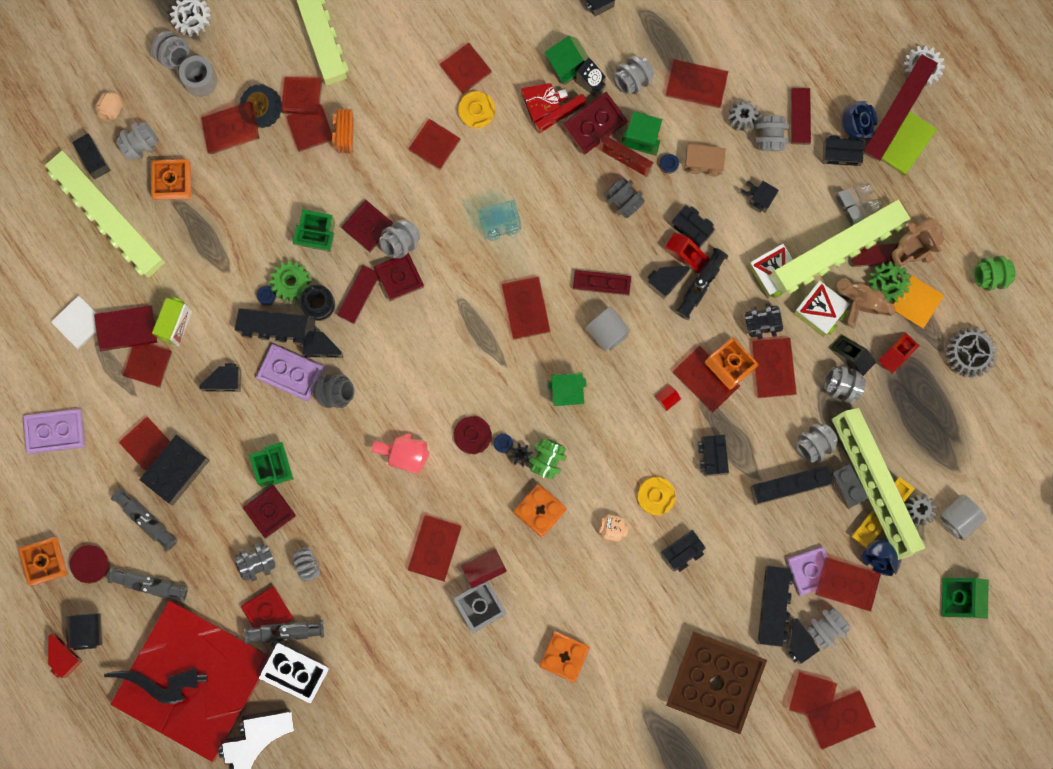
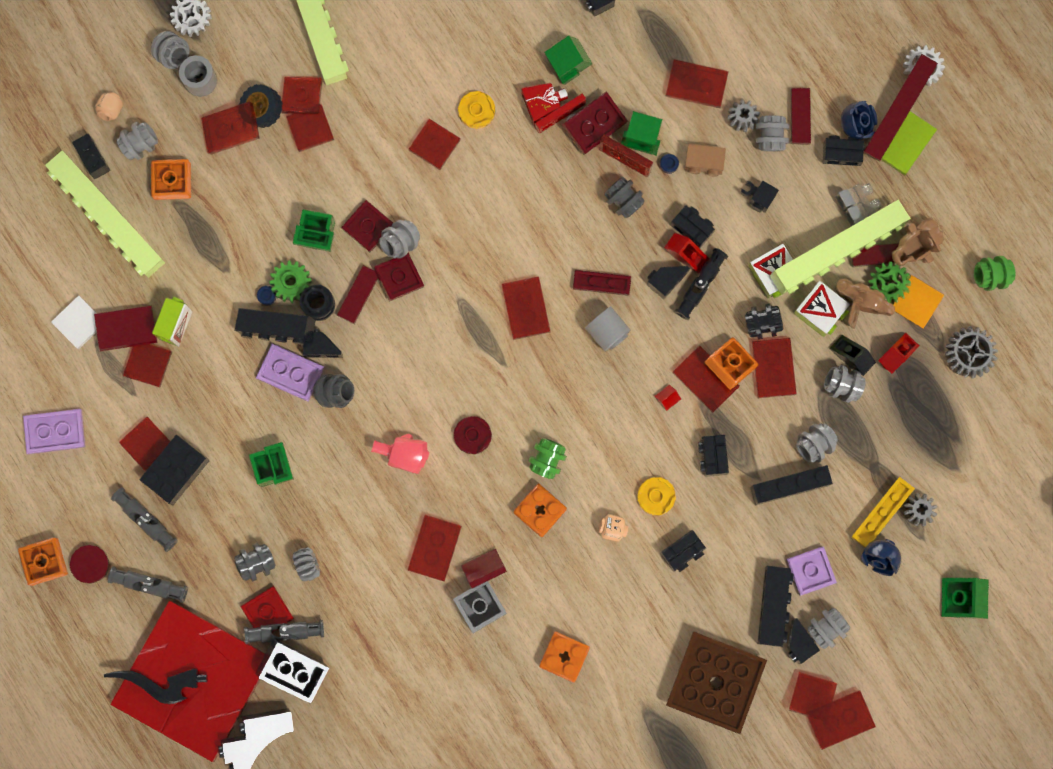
(60, 658): red slope -> none
(84, 631): black piece -> none
(223, 379): black slope -> none
(269, 512): dark red tile -> none
(343, 137): orange brick -> none
(465, 68): clear red tile -> none
(499, 220): clear light blue brick -> none
(503, 443): dark blue tile -> none
(524, 451): black gear -> none
(567, 389): green plate -> none
(591, 77): black slope -> none
(634, 75): light grey piece -> none
(848, 584): clear red tile -> none
(849, 486): dark grey brick -> none
(878, 483): yellowish green brick -> none
(962, 517): light grey piece -> none

